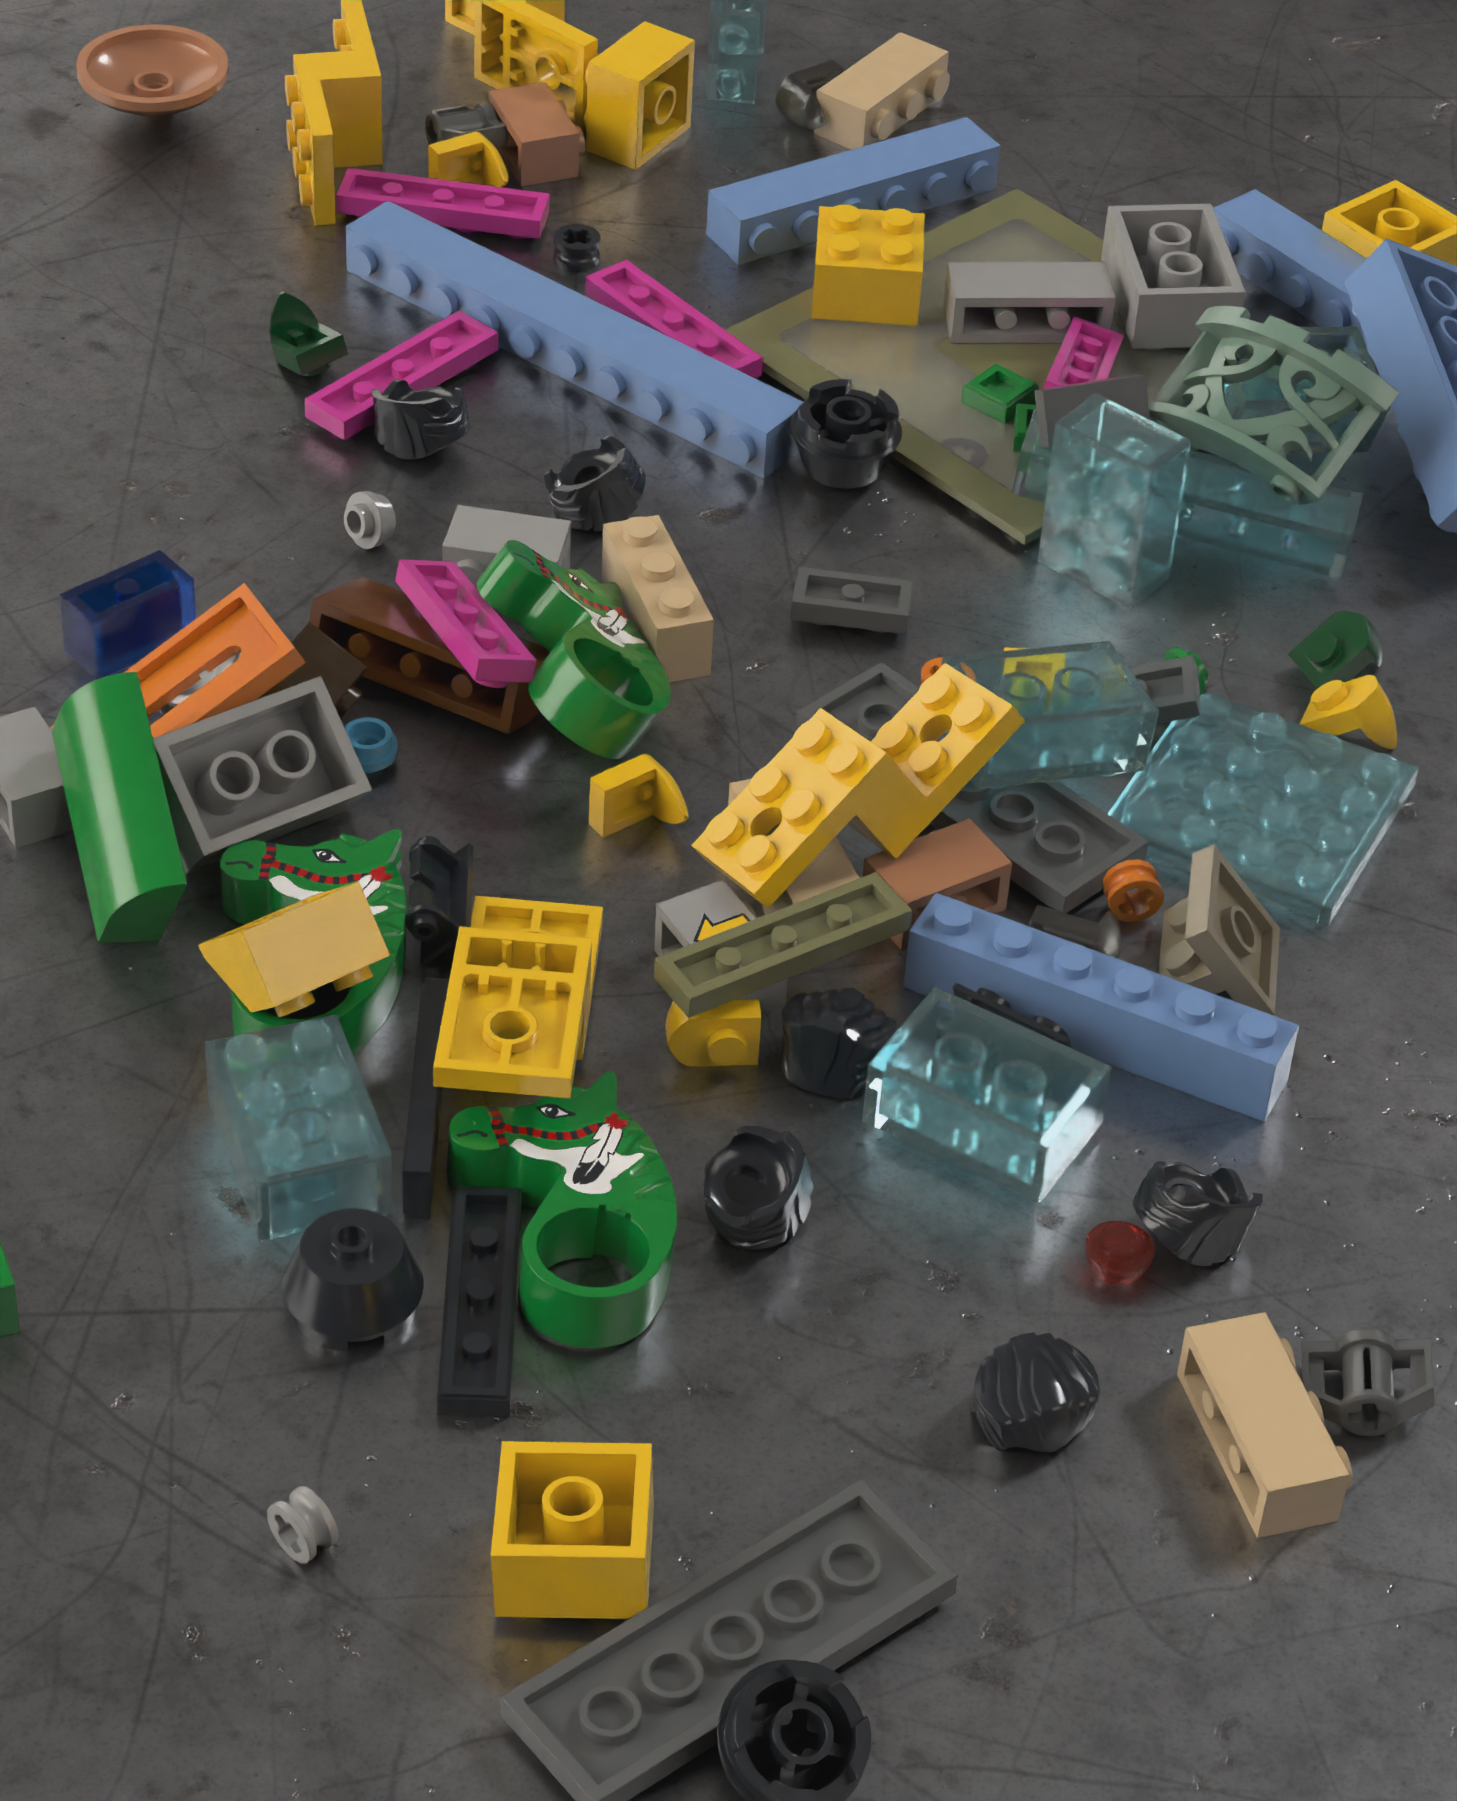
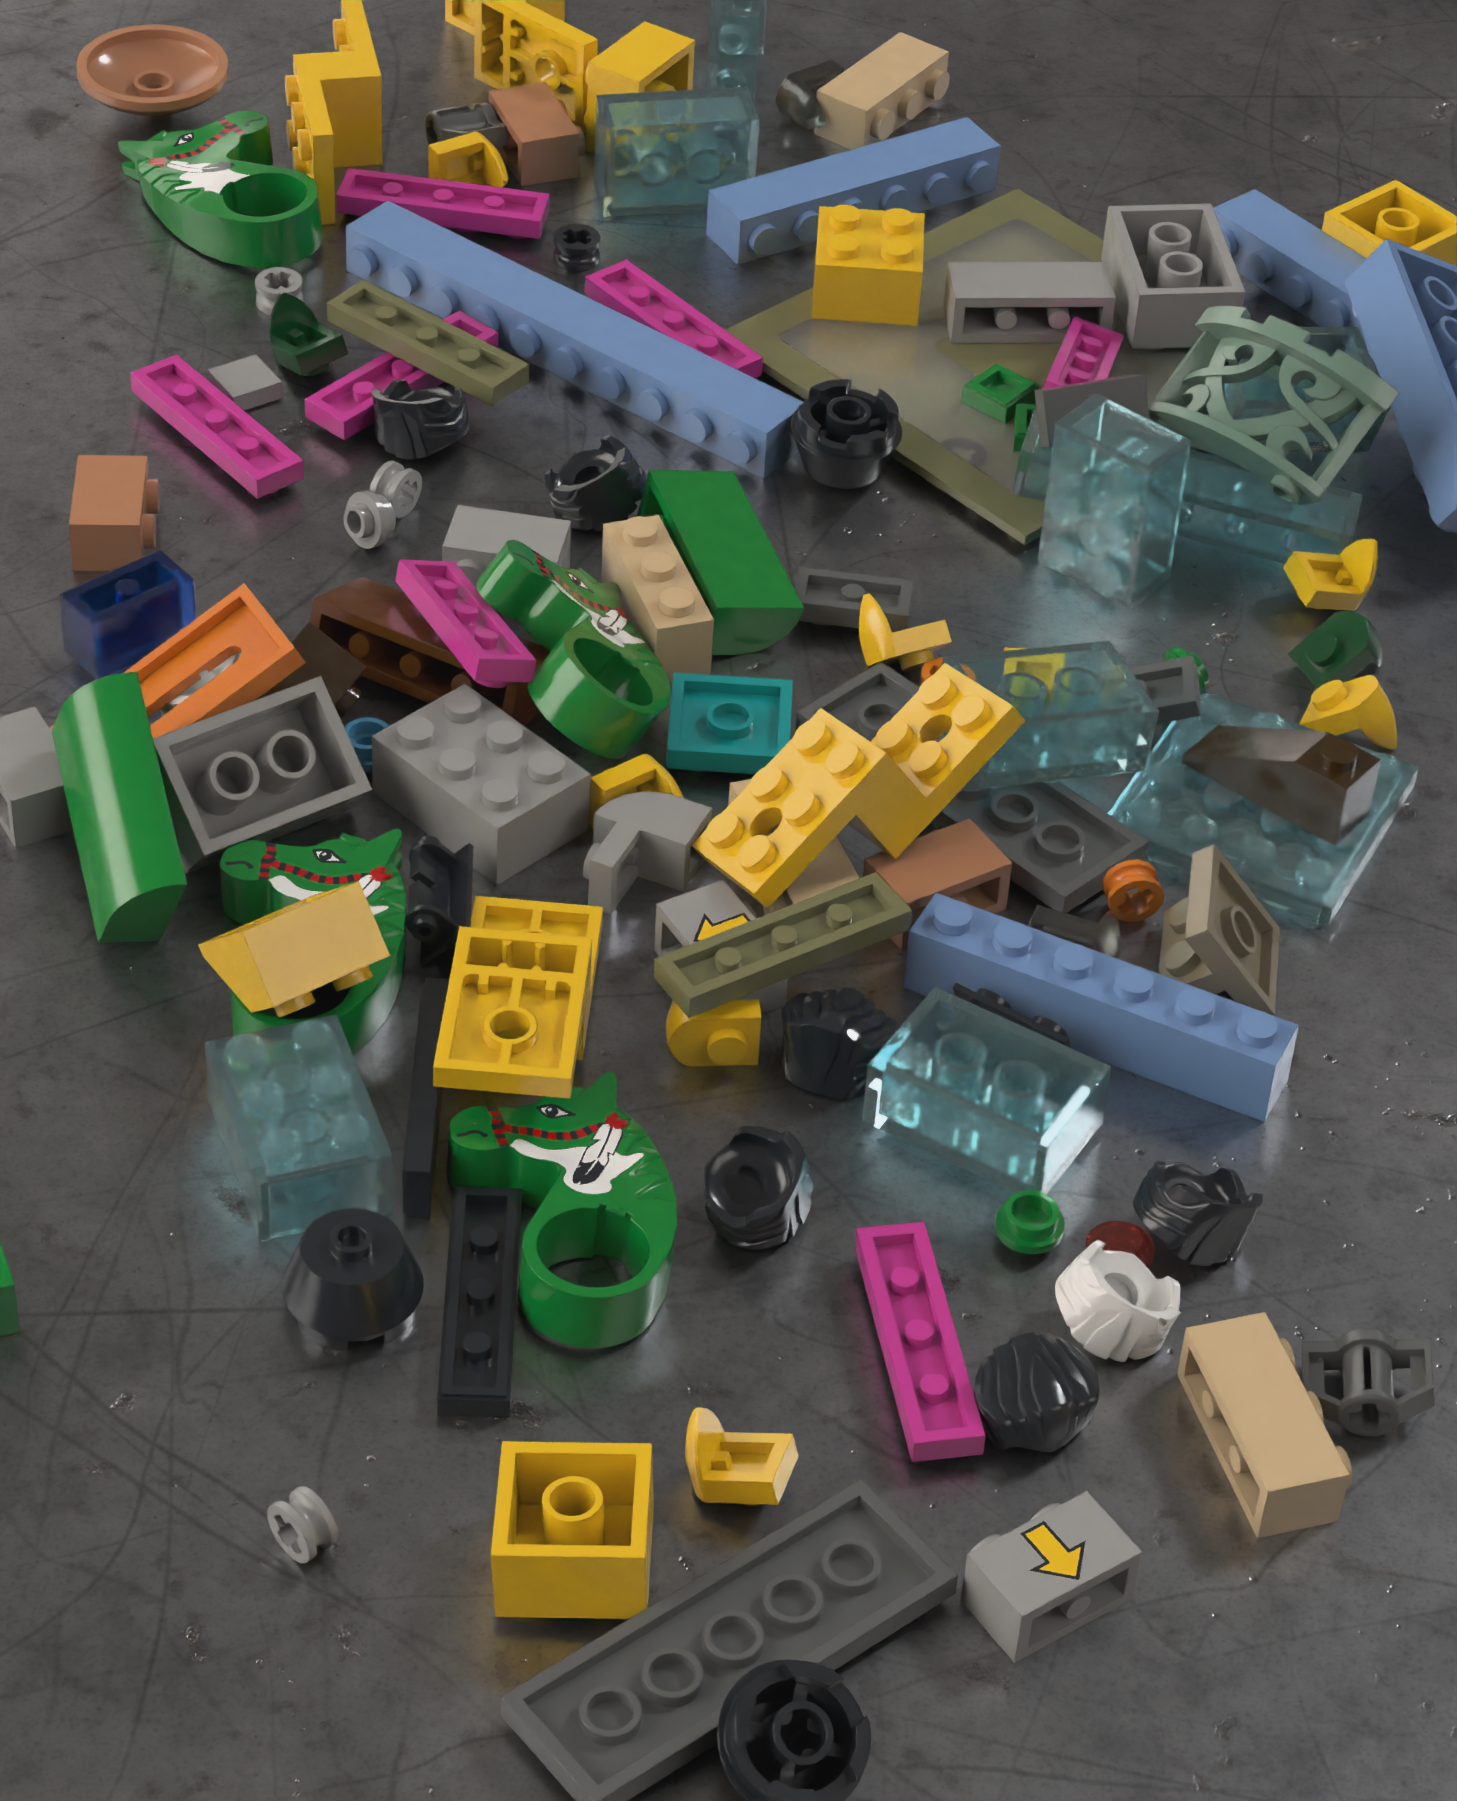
(112, 511): none -> nougat brick
(217, 426): none -> dark pink plate
(225, 195): none -> green animal
(247, 382): none -> light grey tile
(272, 282): none -> light grey bush
(399, 486): none -> light grey bush
(428, 342): none -> olive plate
(482, 781): none -> light grey brick
(643, 838): none -> light grey brick
(672, 148): none -> clear light blue brick
(725, 556): none -> green brick
(727, 722): none -> teal plate
(737, 1464): none -> yellow plate
(908, 647): none -> yellow plate
(919, 1342): none -> dark pink plate
(1030, 1222): none -> green plate
(1050, 1575): none -> light grey brick
(1116, 1304): none -> white hair
(1293, 773): none -> dark brown slope
(1334, 579): none -> yellow plate

